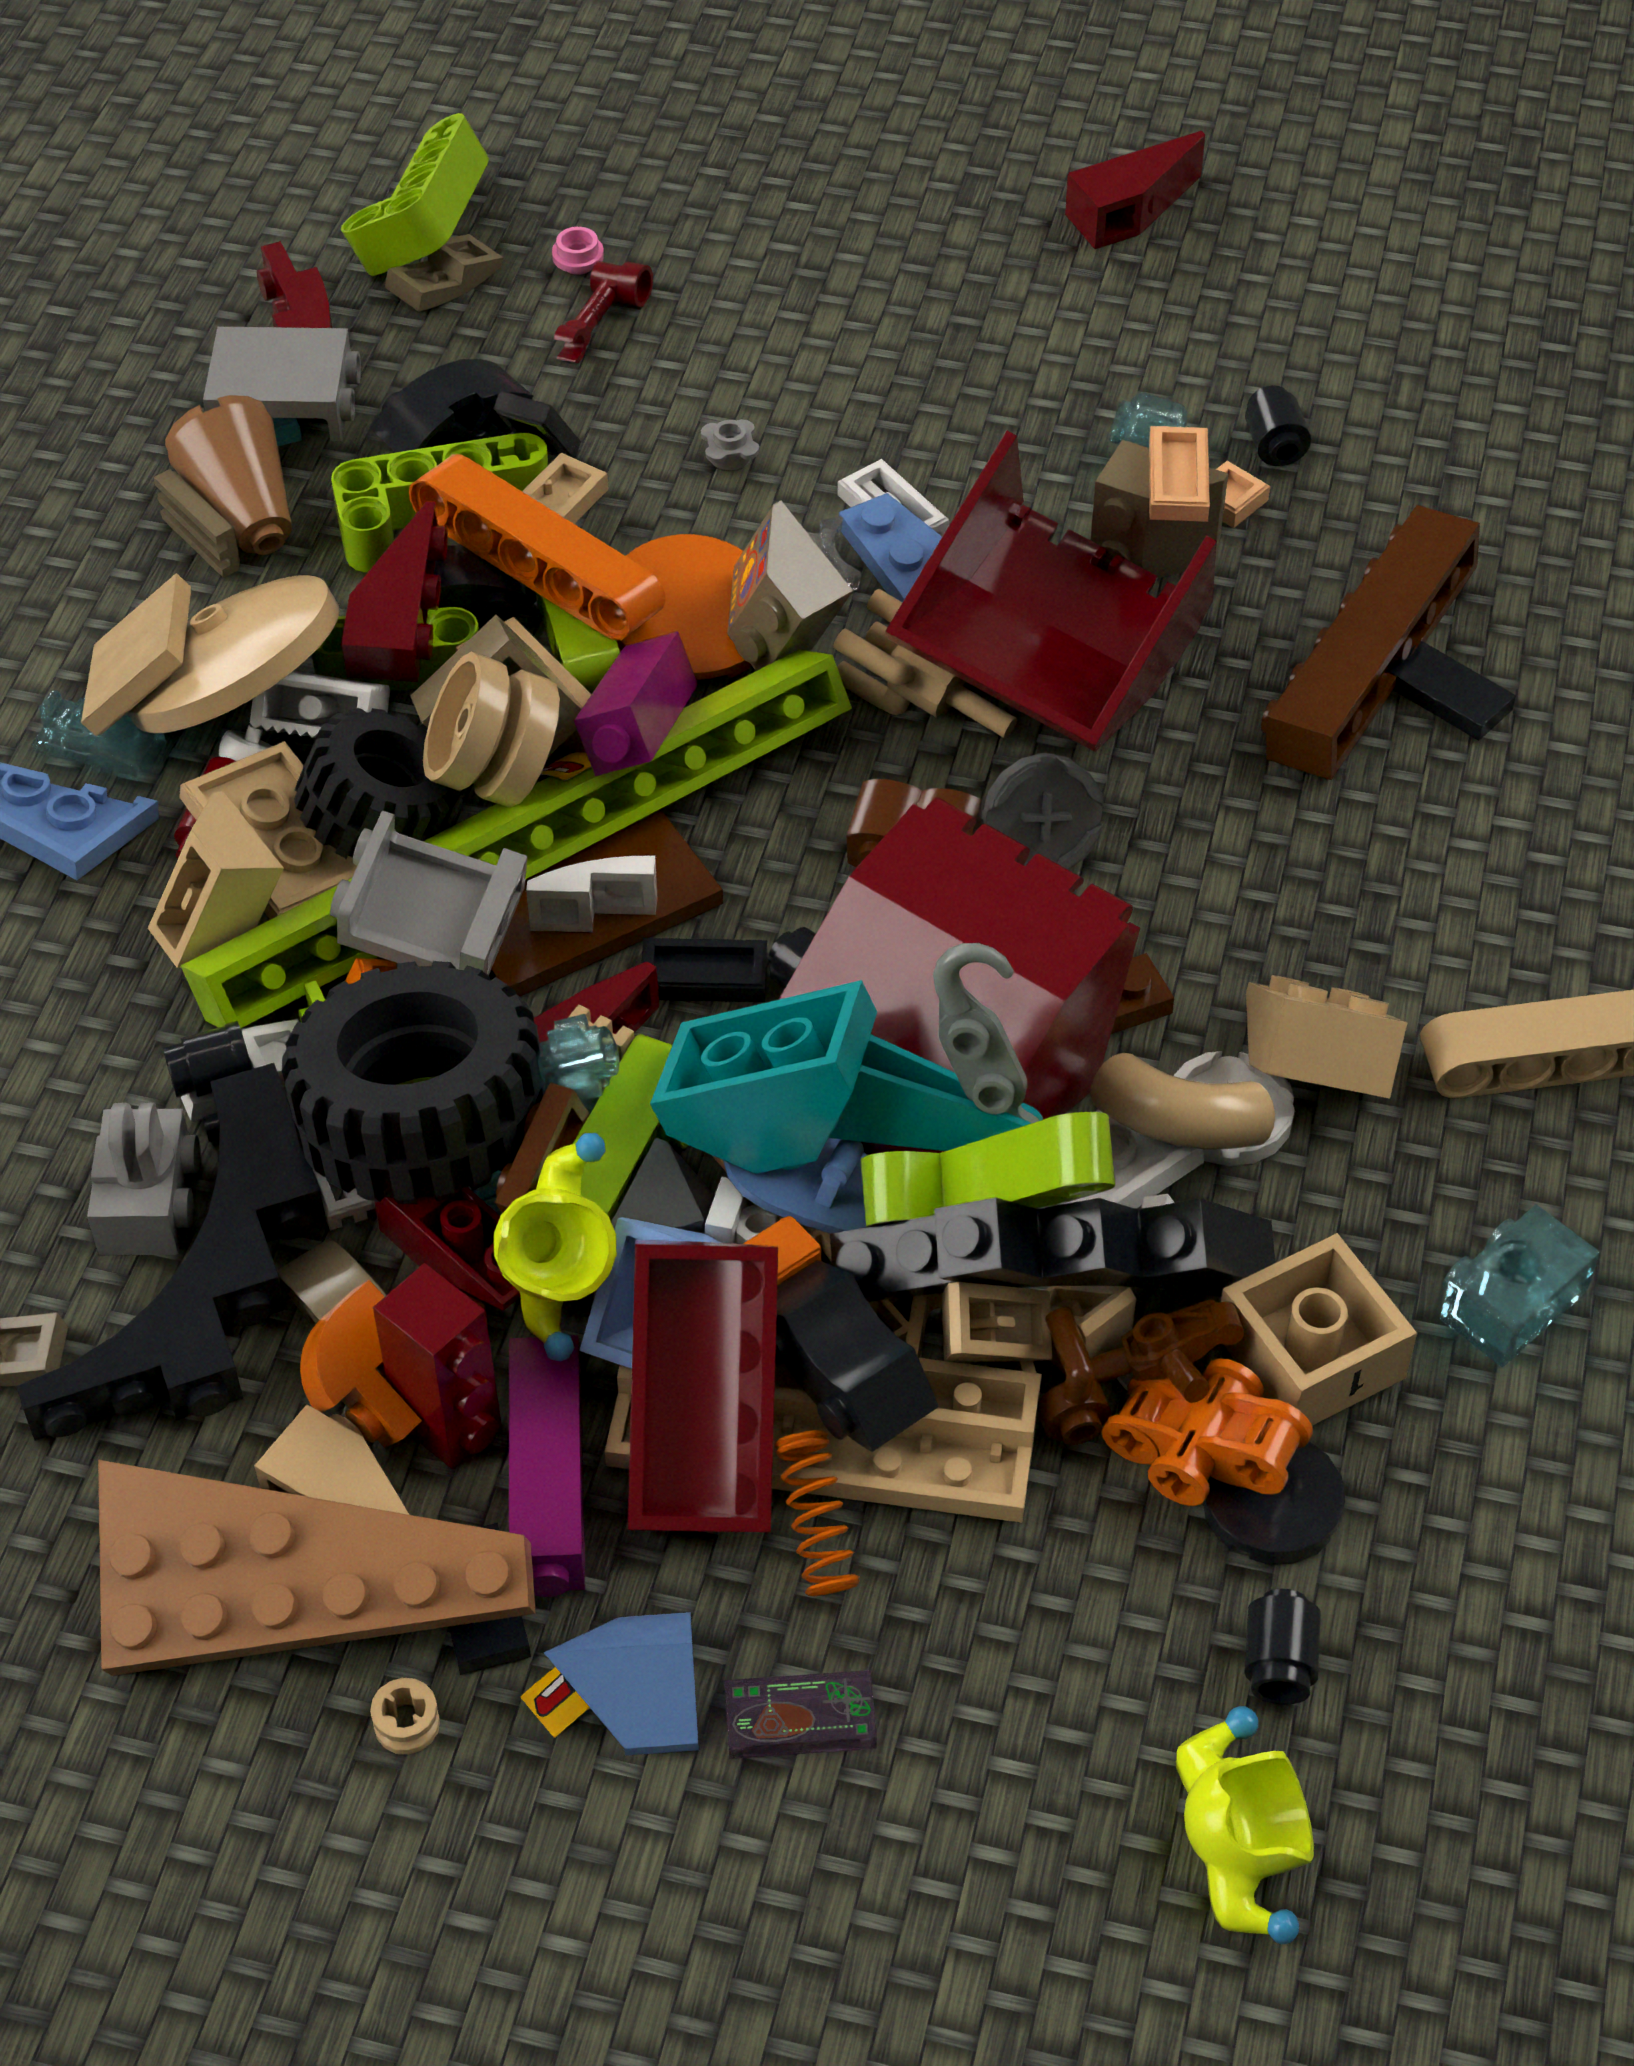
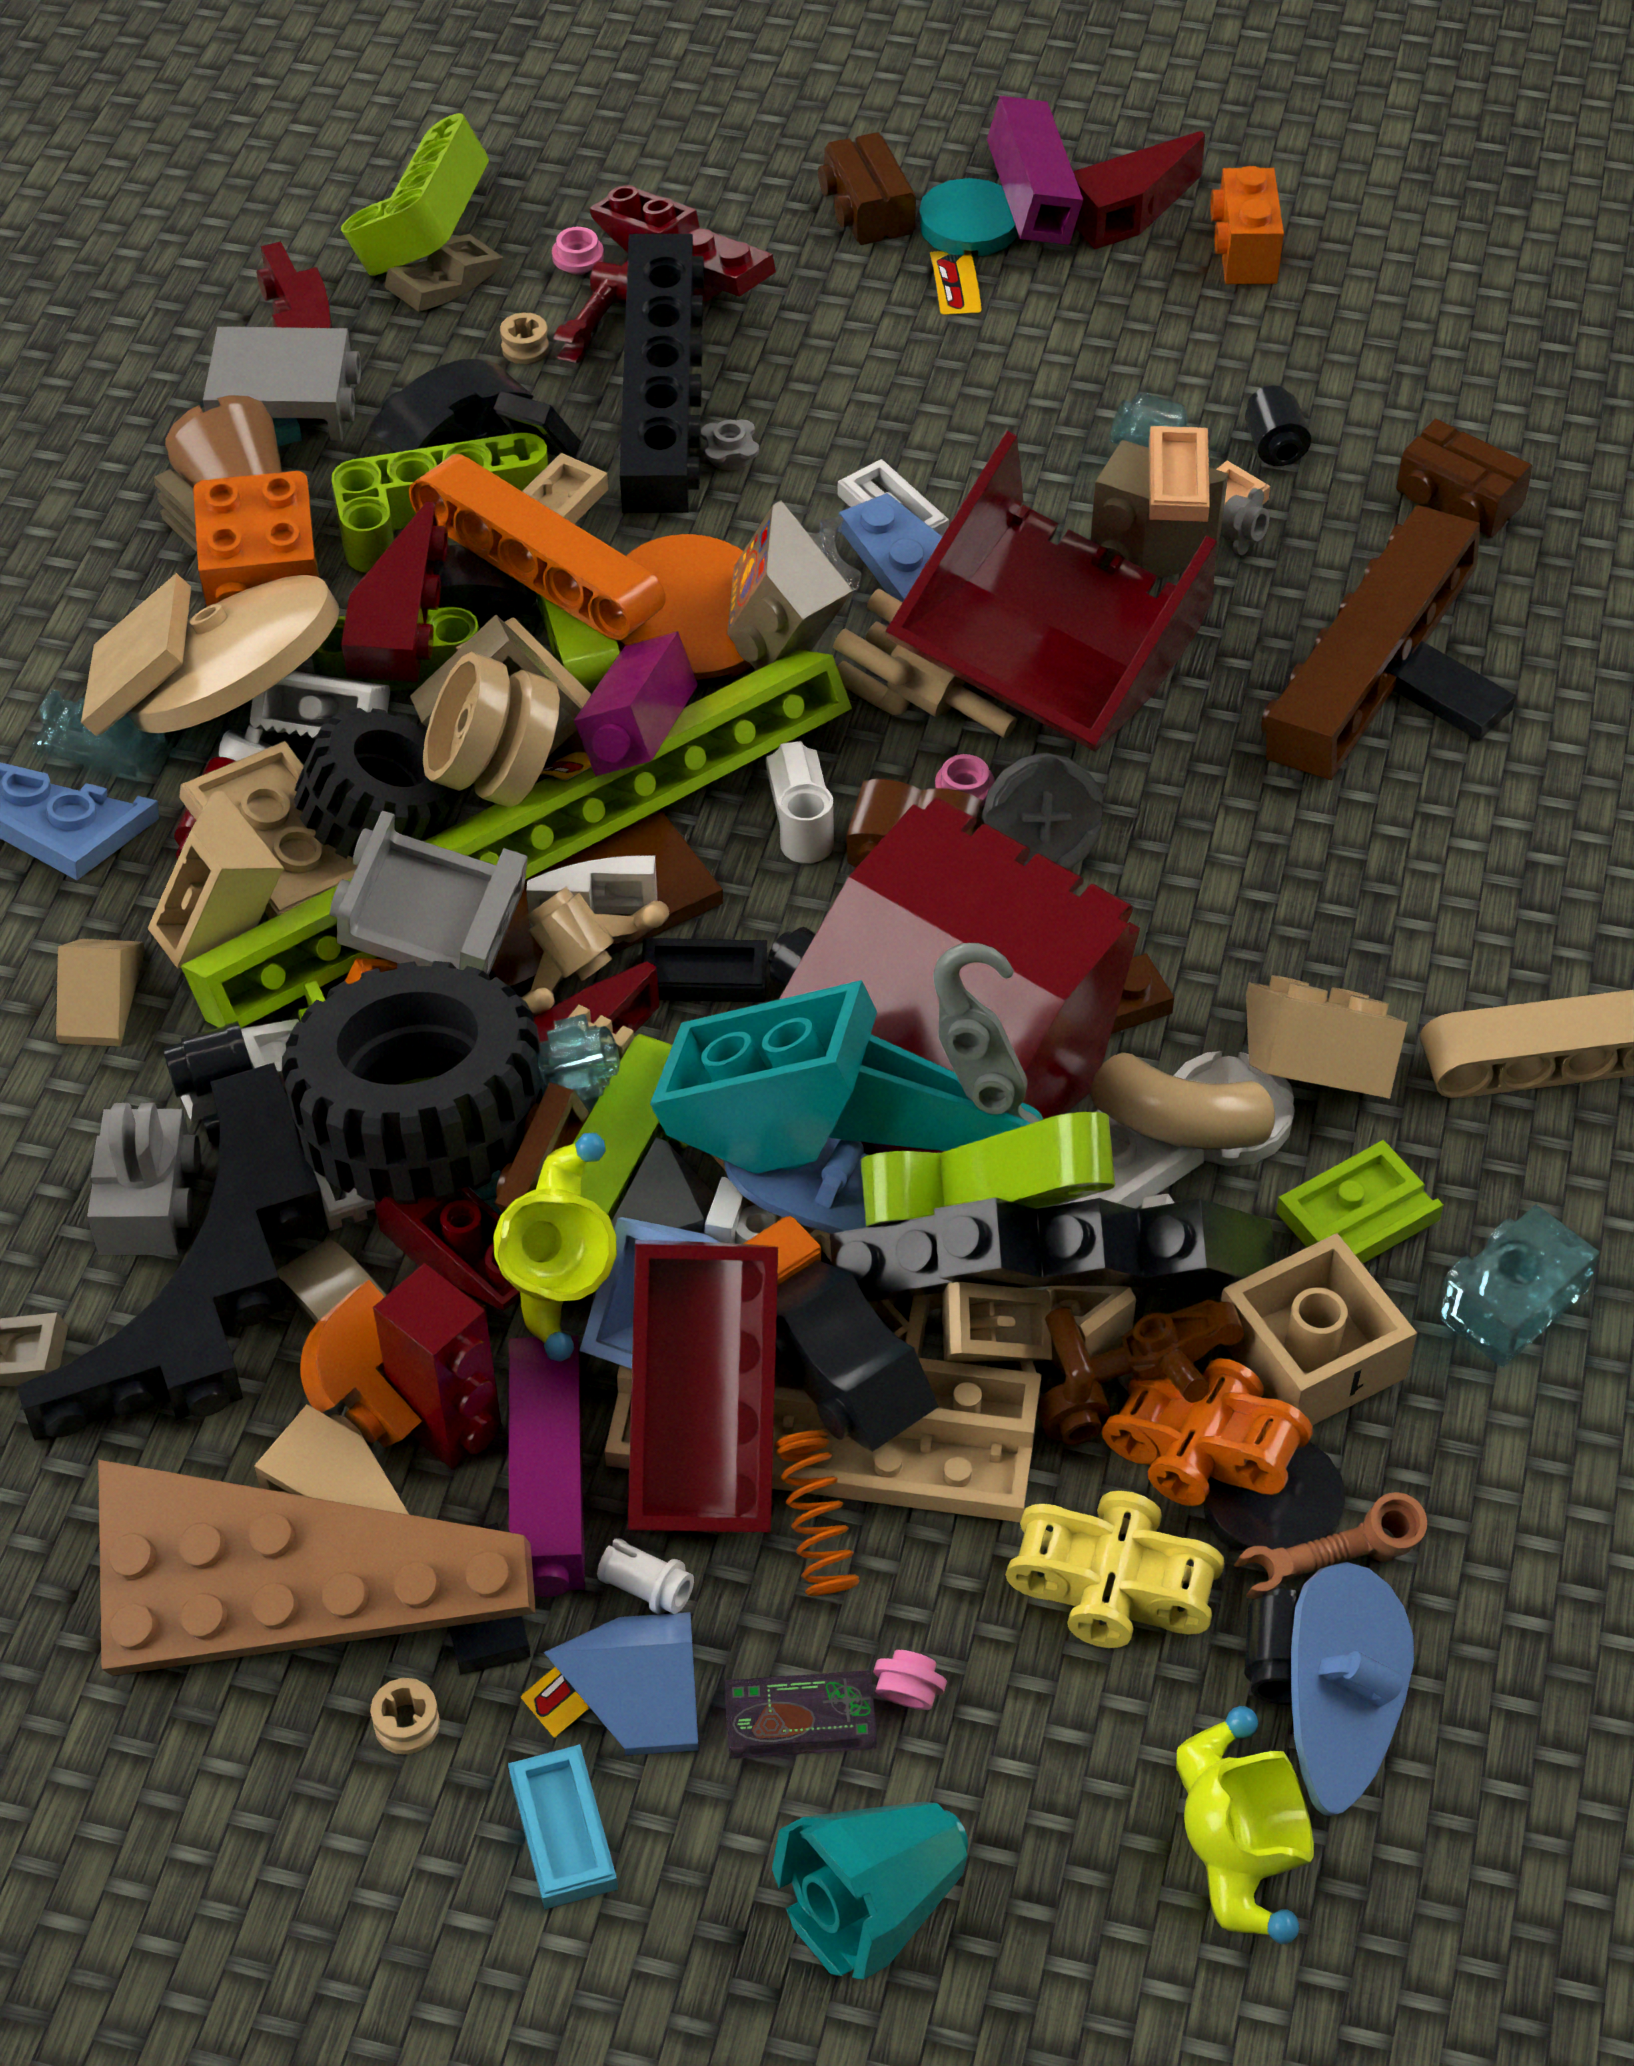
(96, 990): none -> tan slope
(252, 532): none -> orange bracket
(524, 338): none -> tan bush
(562, 1827): none -> medium azure tile
(578, 940): none -> tan piece
(647, 1577): none -> white pin
(659, 375): none -> black brick
(727, 262): none -> dark red slope
(801, 803): none -> white piece
(868, 188): none -> reddish brown brick
(868, 1879): none -> teal cone
(909, 1680): none -> bright pink plate
(956, 283): none -> yellow sticker
(966, 774): none -> bright pink plate
(967, 217): none -> teal tile
(1034, 170): none -> magenta brick
(1138, 1574): none -> light yellow axle
(1245, 520): none -> light grey plate
(1248, 225): none -> orange brick
(1347, 1680): none -> medium blue shield
(1365, 1199): none -> lime plate
(1392, 1511): none -> nougat brick
(1463, 476): none -> reddish brown brick

